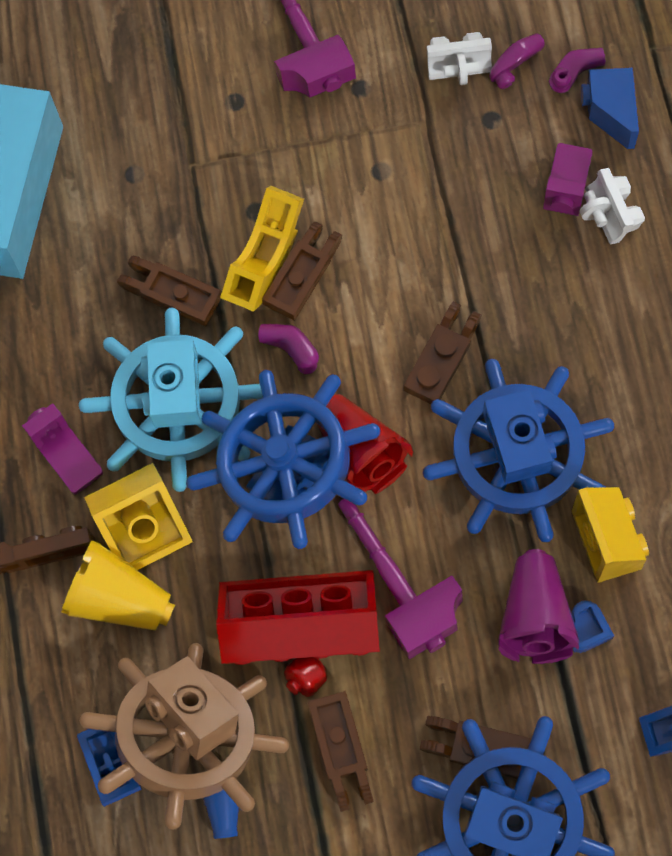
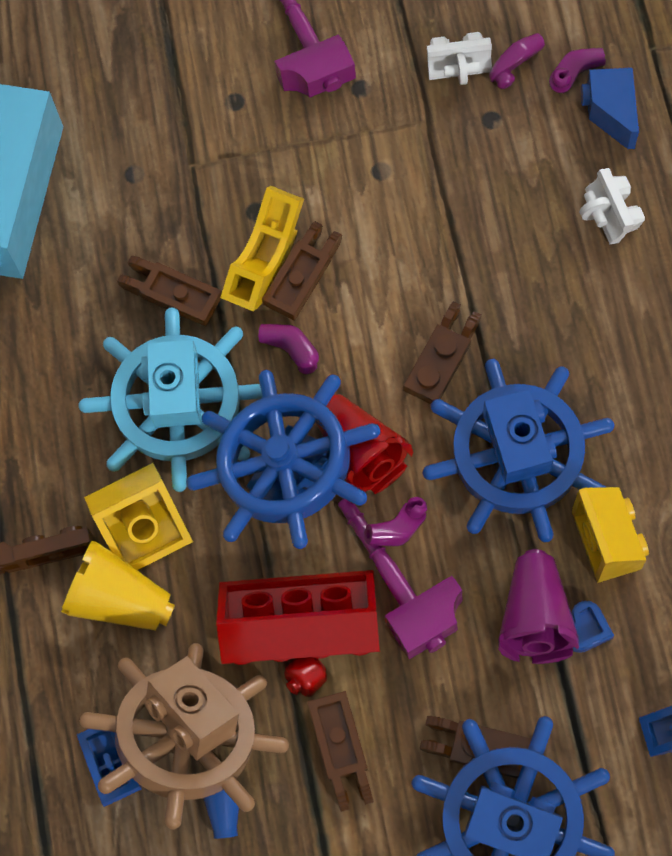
(62, 448): magenta bracket -> none
(401, 528): none -> magenta arm
(567, 179): magenta bracket -> none

